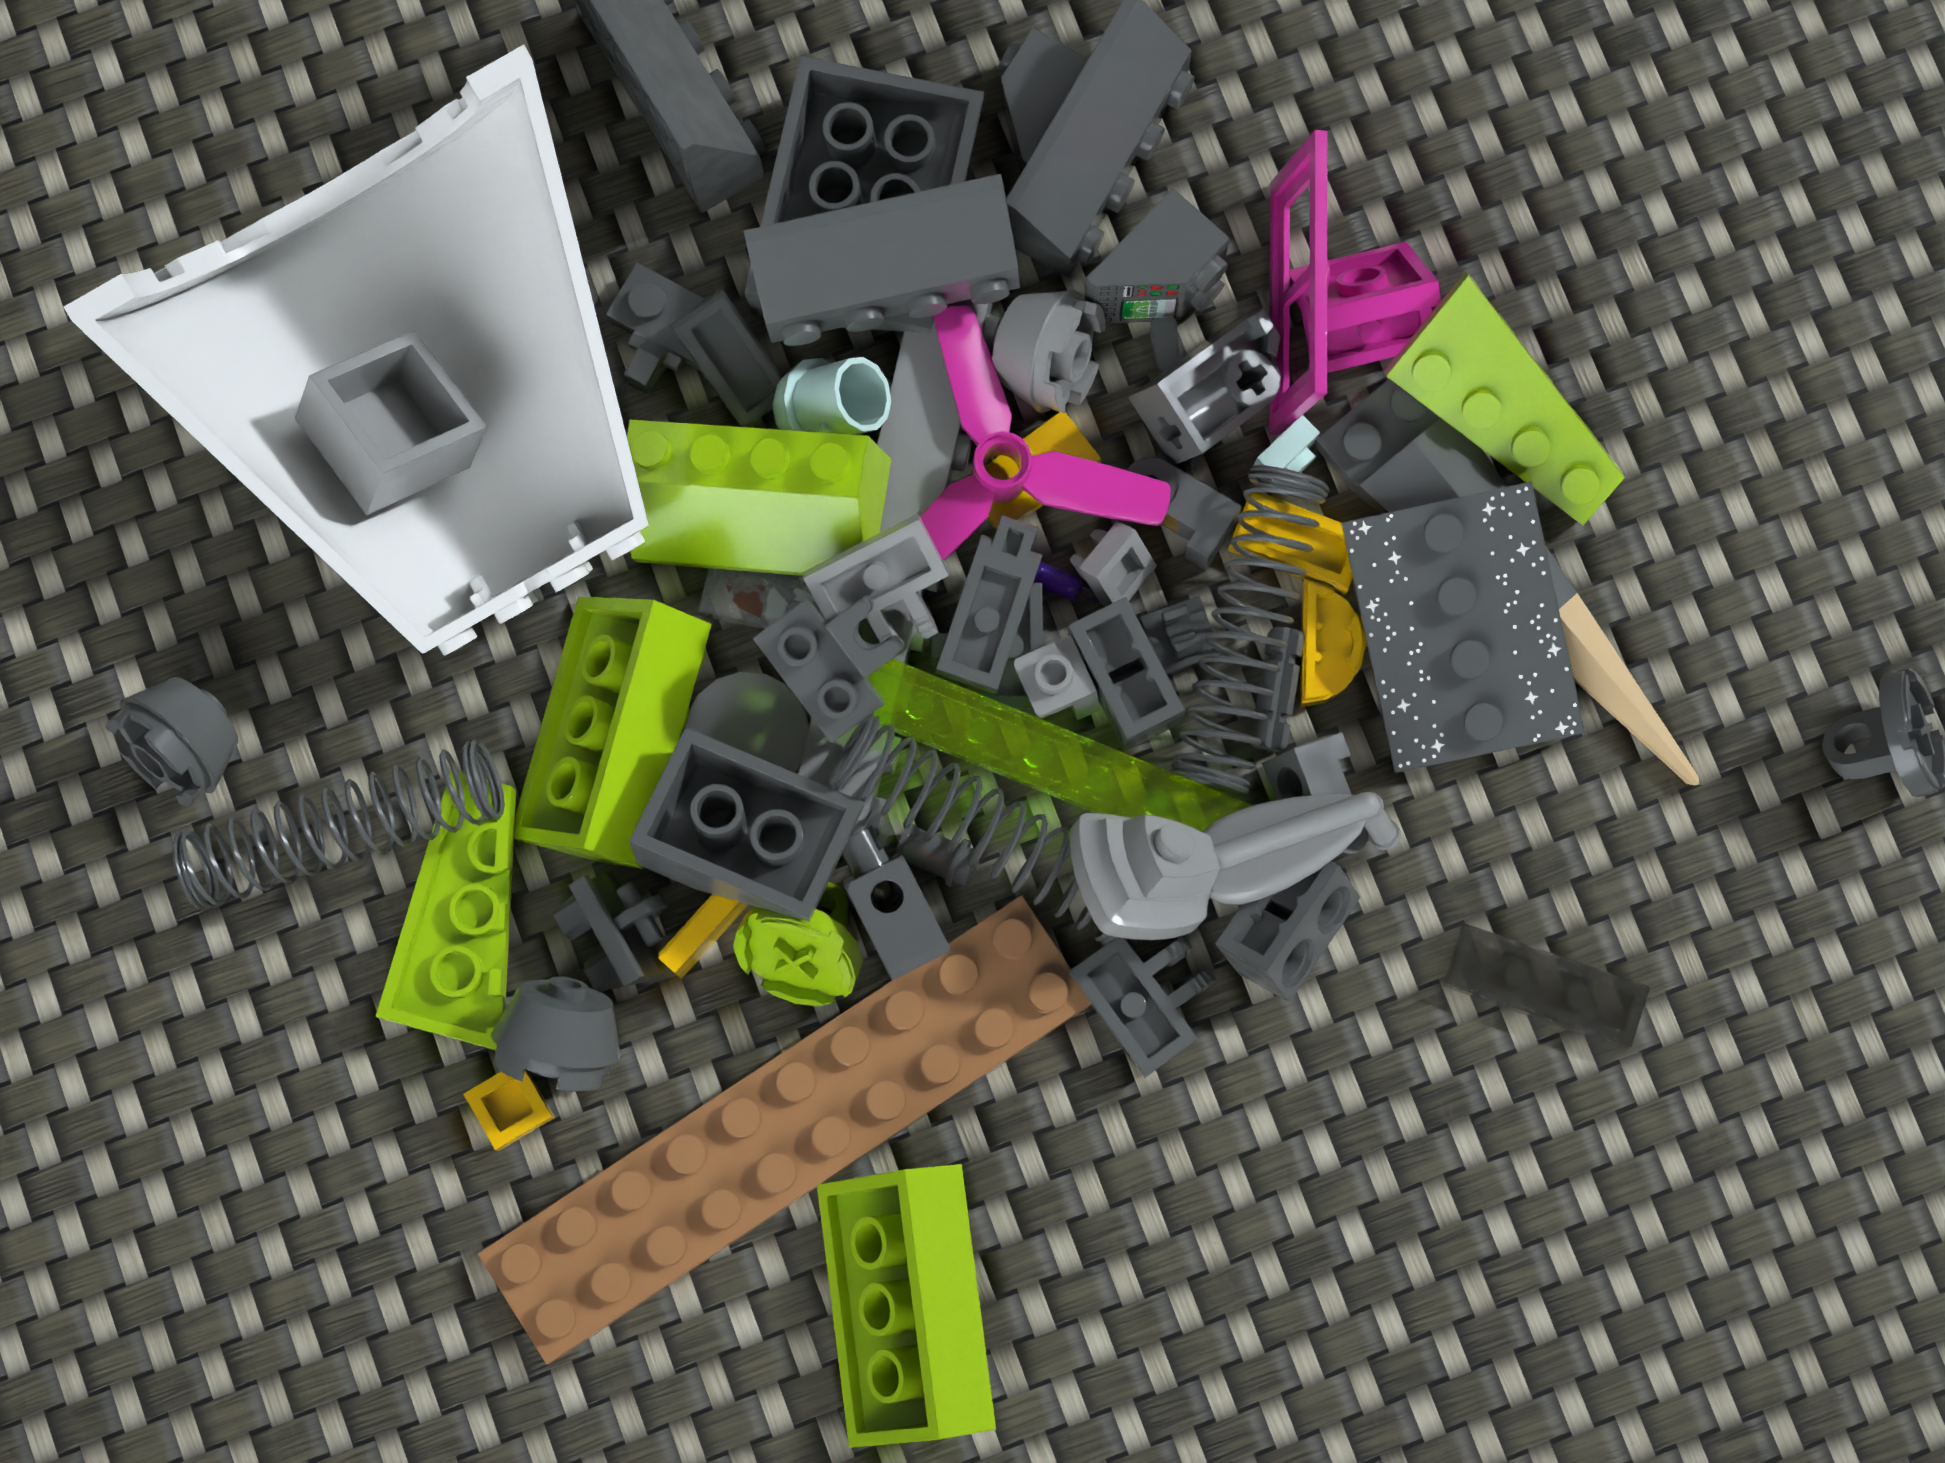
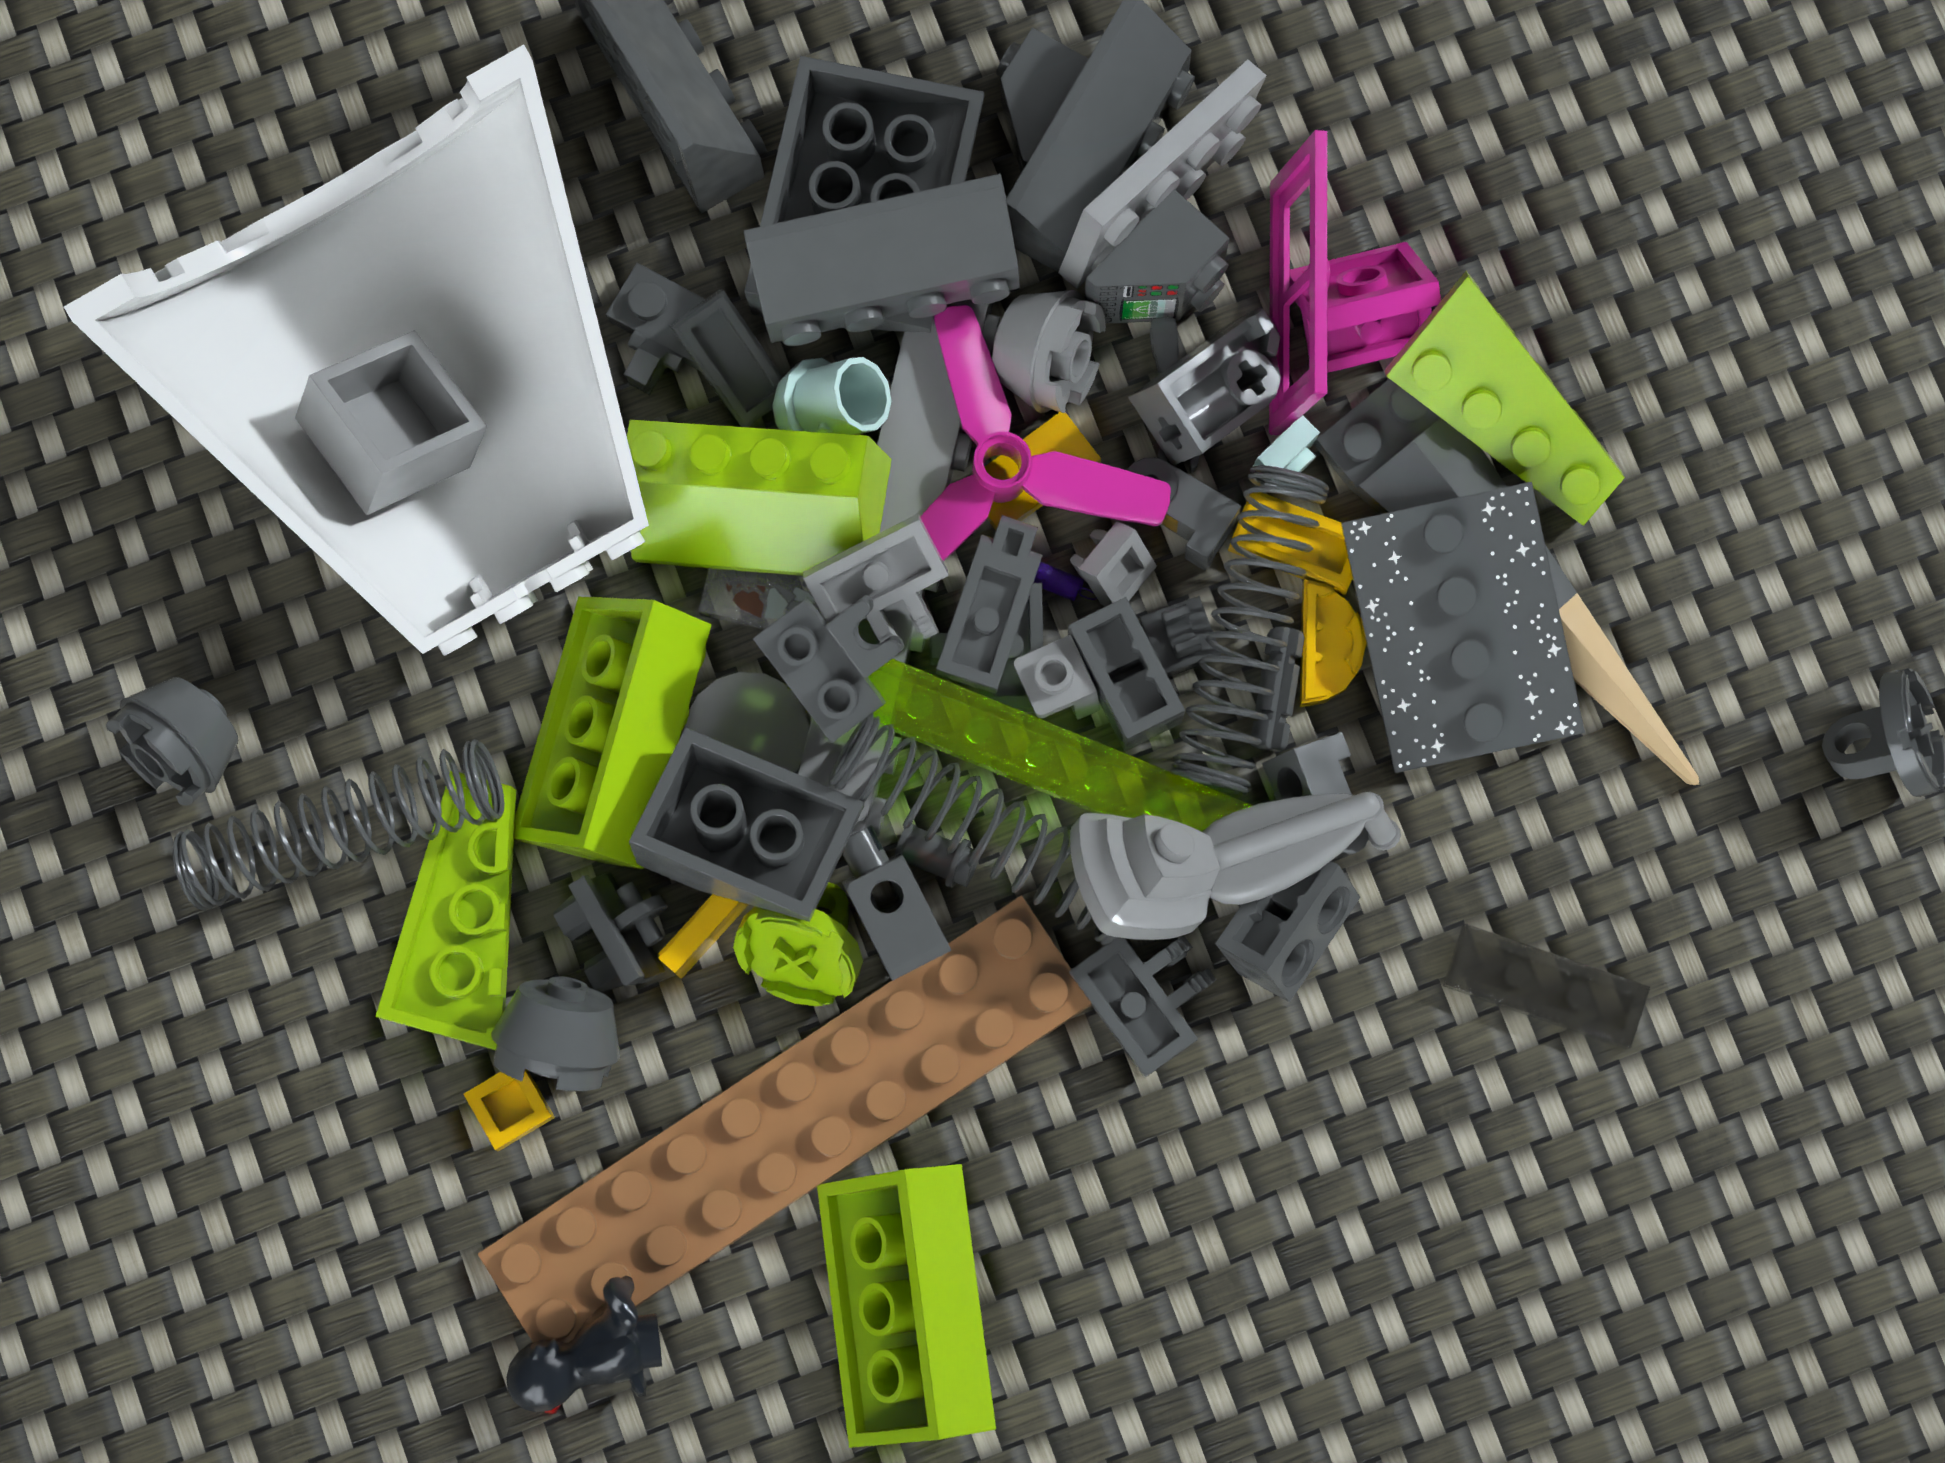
(606, 1350): none -> black animal
(1173, 163): none -> light grey plate

